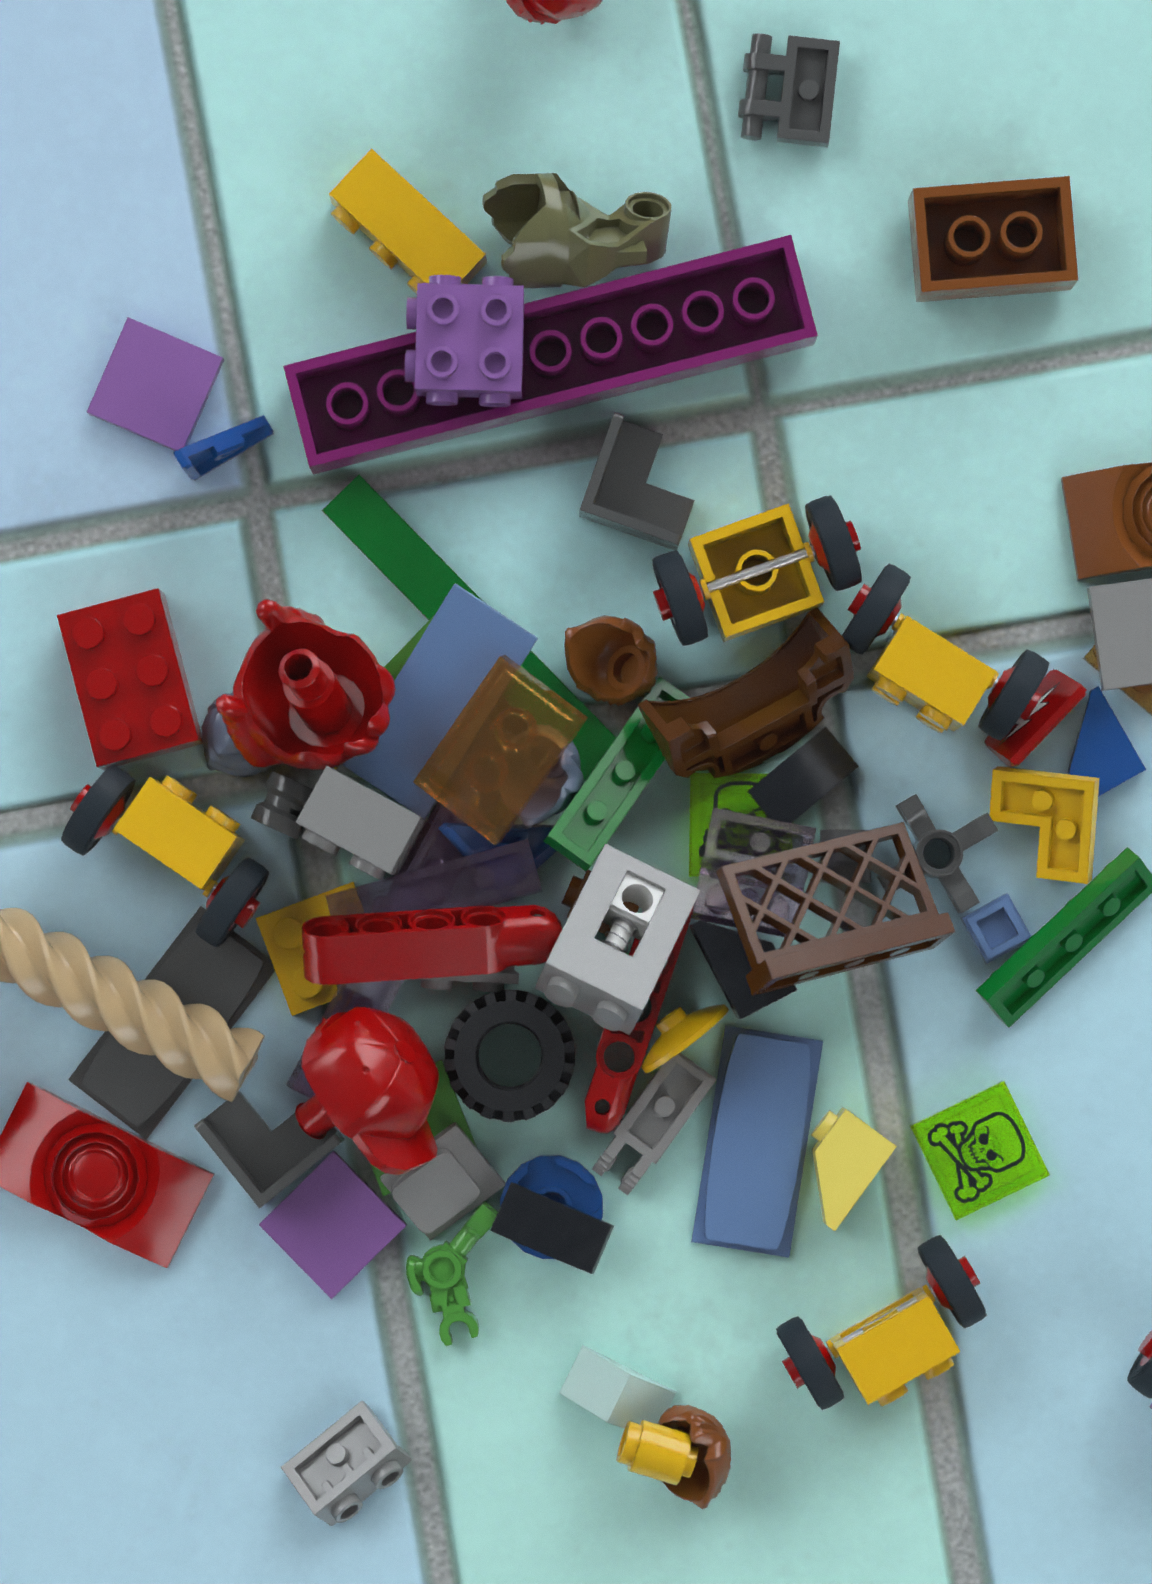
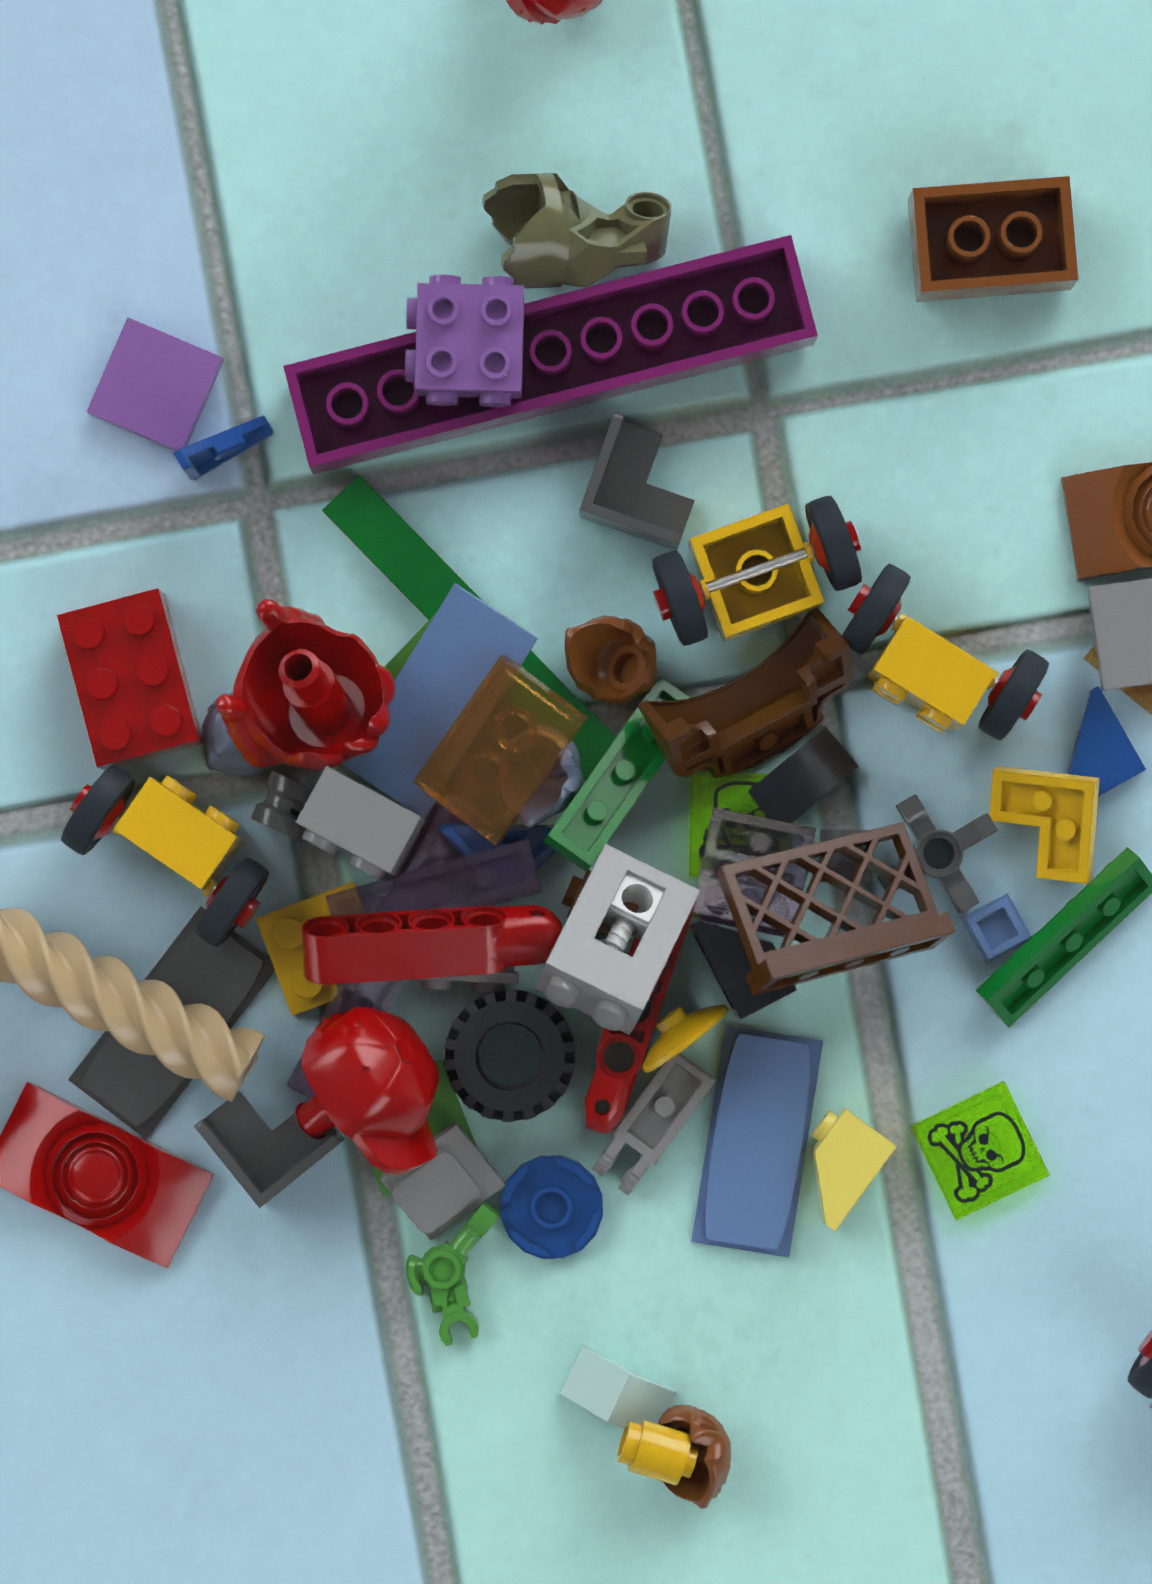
(332, 1224): medium lavender tile -> none
(346, 1465): light grey bracket -> none
(403, 224): yellow brick -> none
(552, 1228): black slope -> none
(807, 89): dark grey plate -> none
(893, 1342): brick -> none
(1058, 698): red slope -> none

